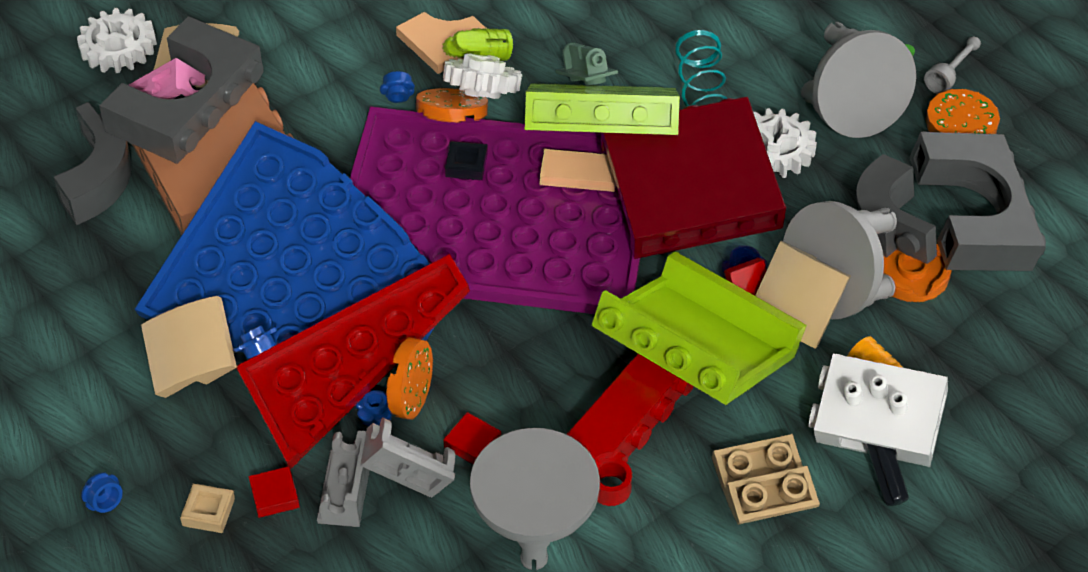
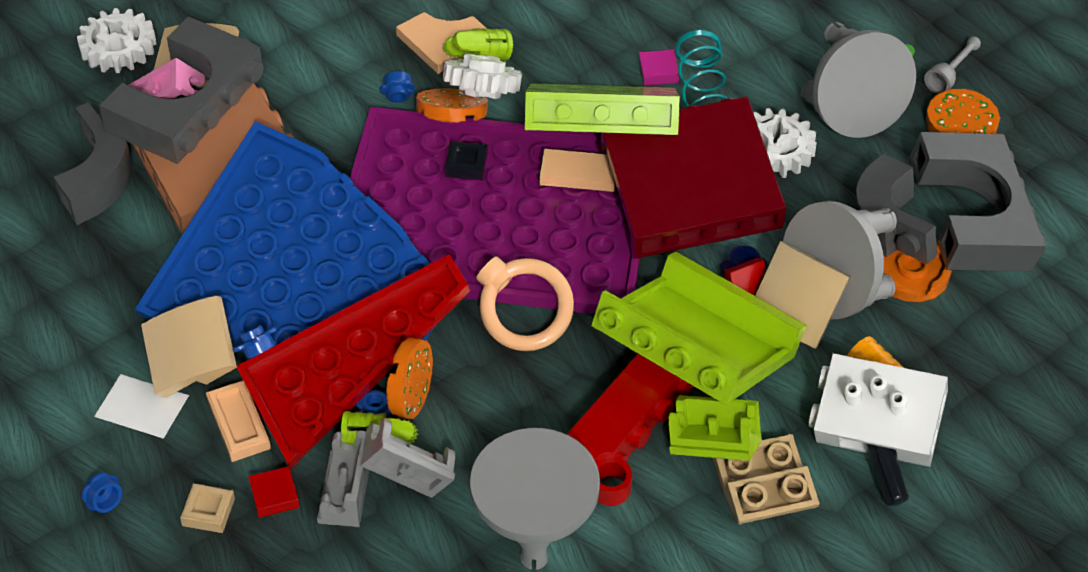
(137, 407): none -> white sticker
(238, 421): none -> light nougat tile
(361, 421): none -> lime hinge
(470, 437): red tile -> none
(497, 275): none -> light nougat piece
(585, 64): sand green hinge -> none
(658, 67): none -> dark pink tile
(714, 429): none -> lime hinge

